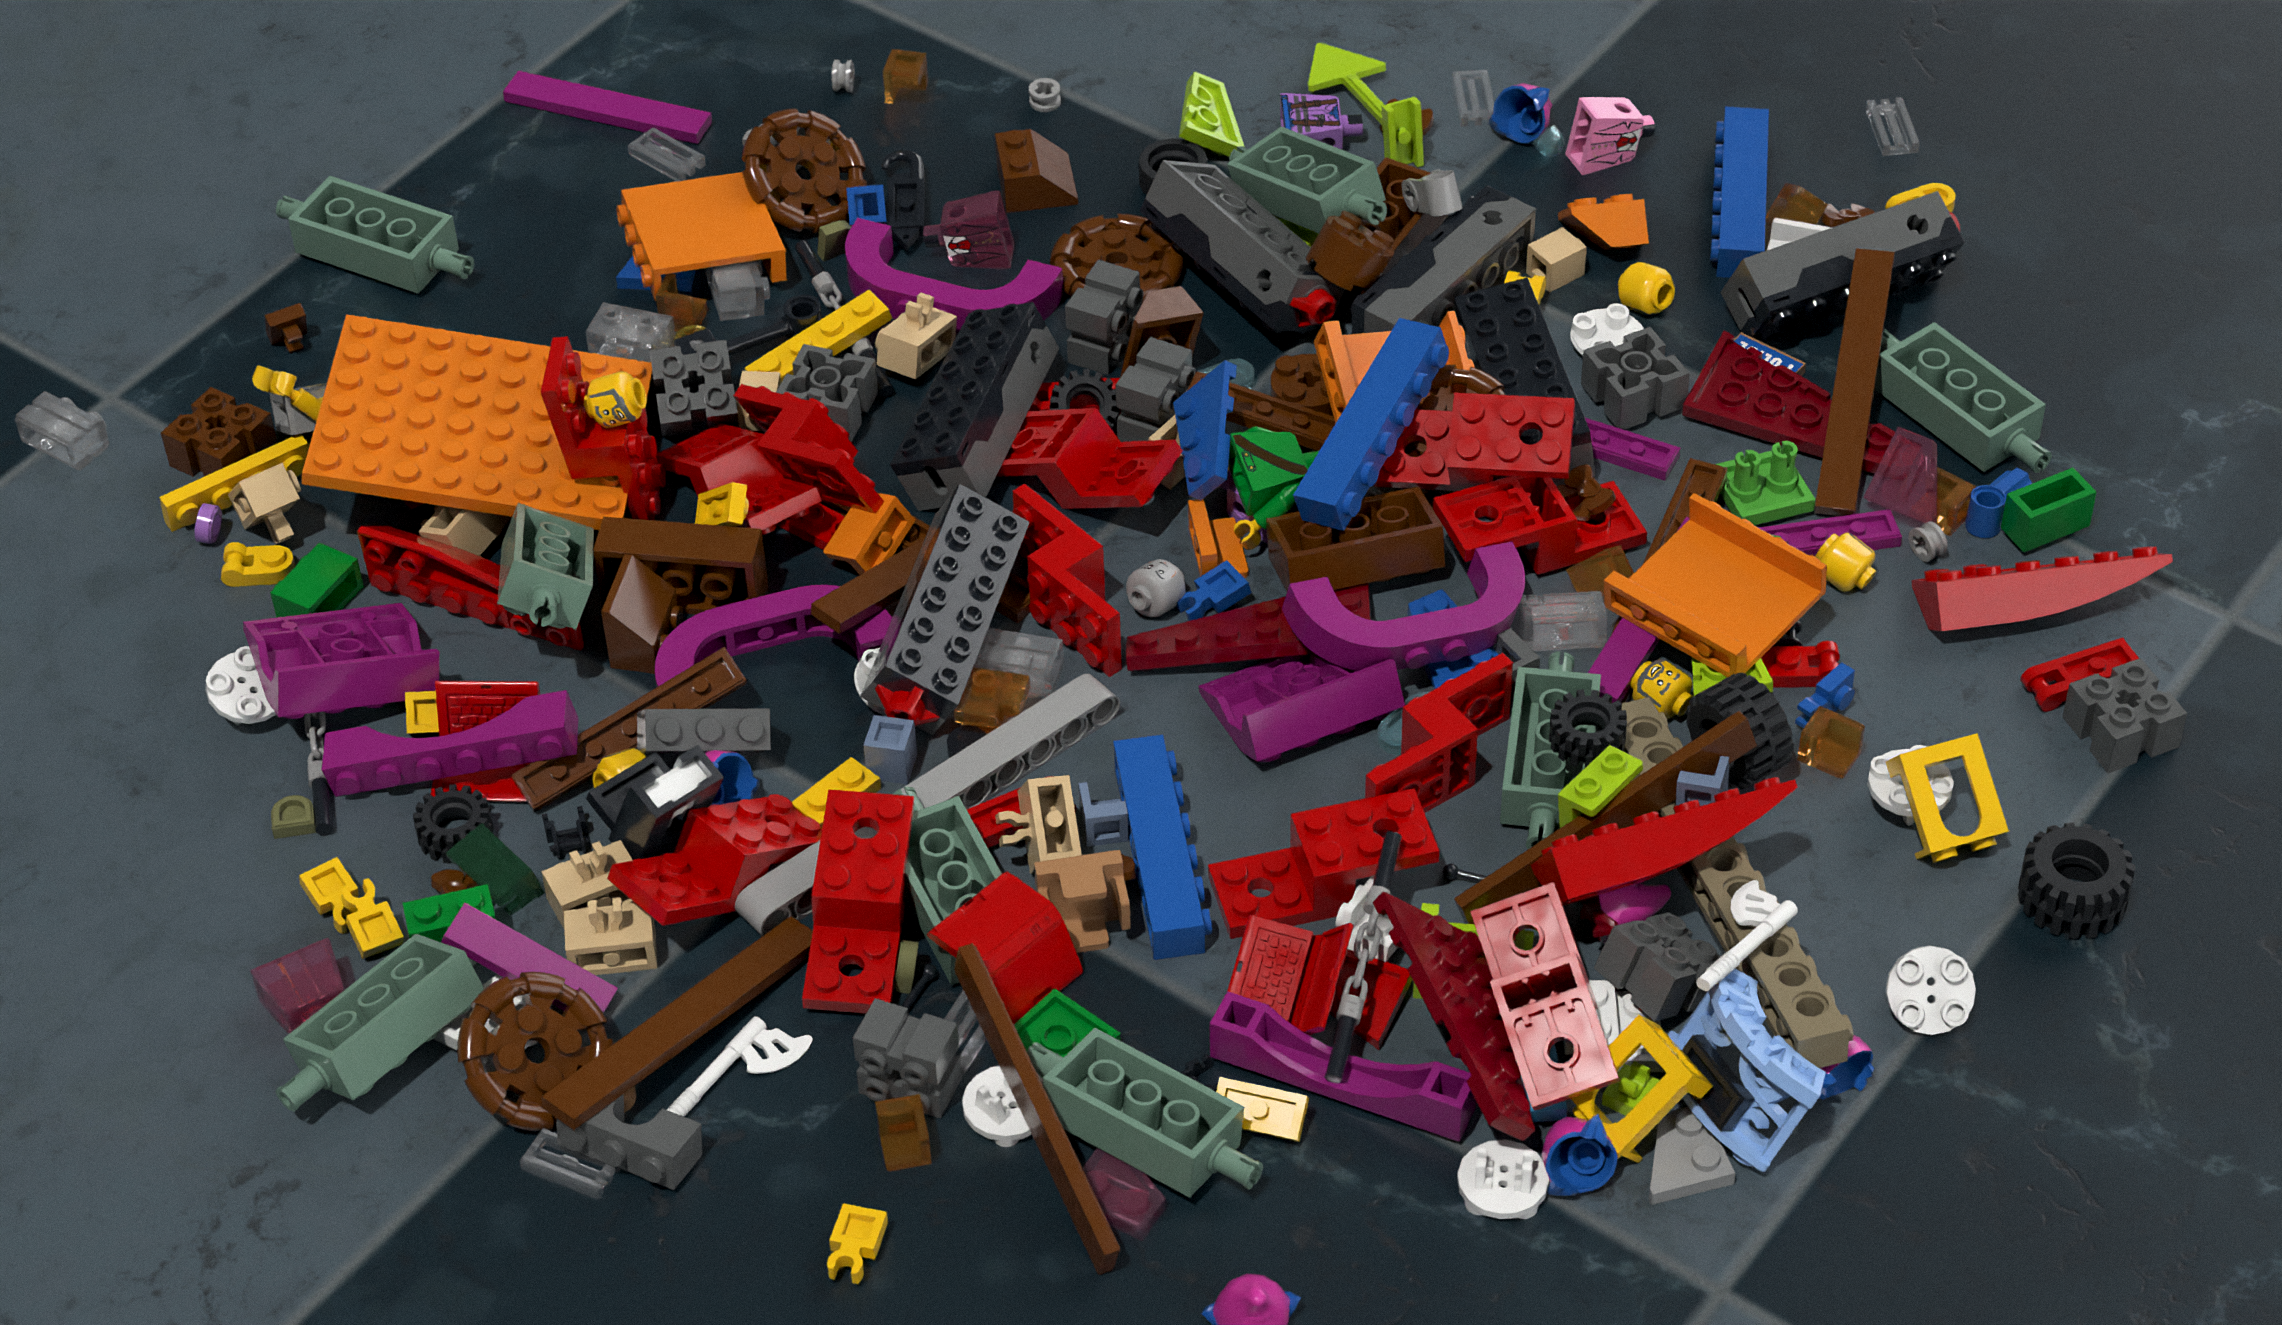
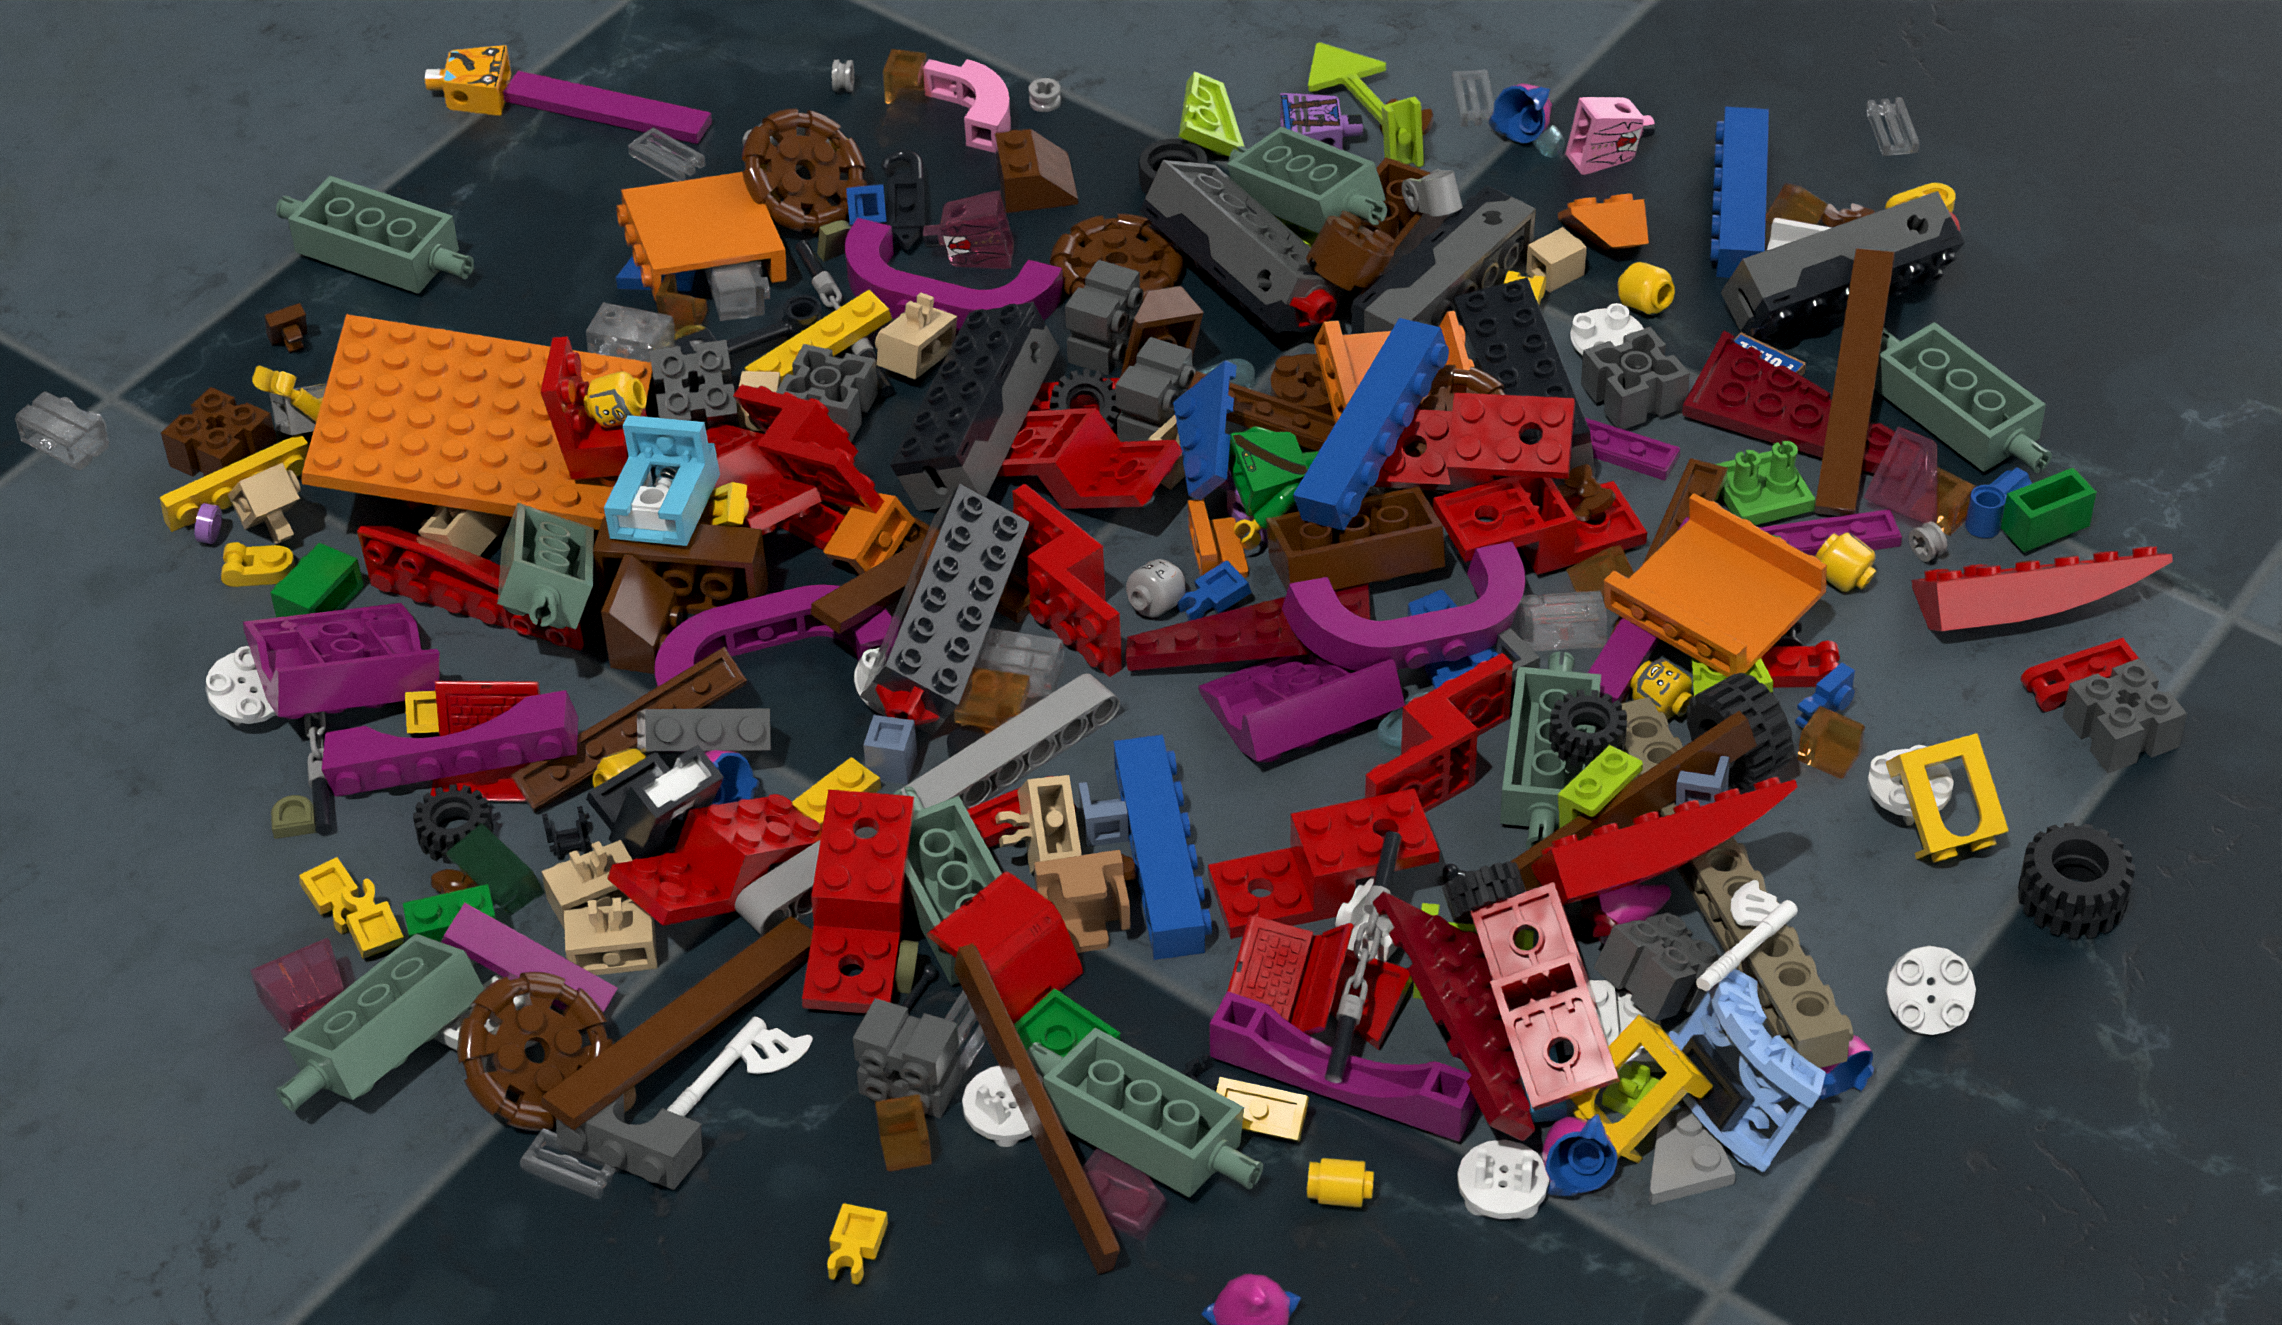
(473, 79): none -> light orange torso
(662, 482): none -> medium azure brick
(976, 89): none -> bright pink arch
(1339, 1182): none -> yellow brick
(1481, 889): none -> black tyre

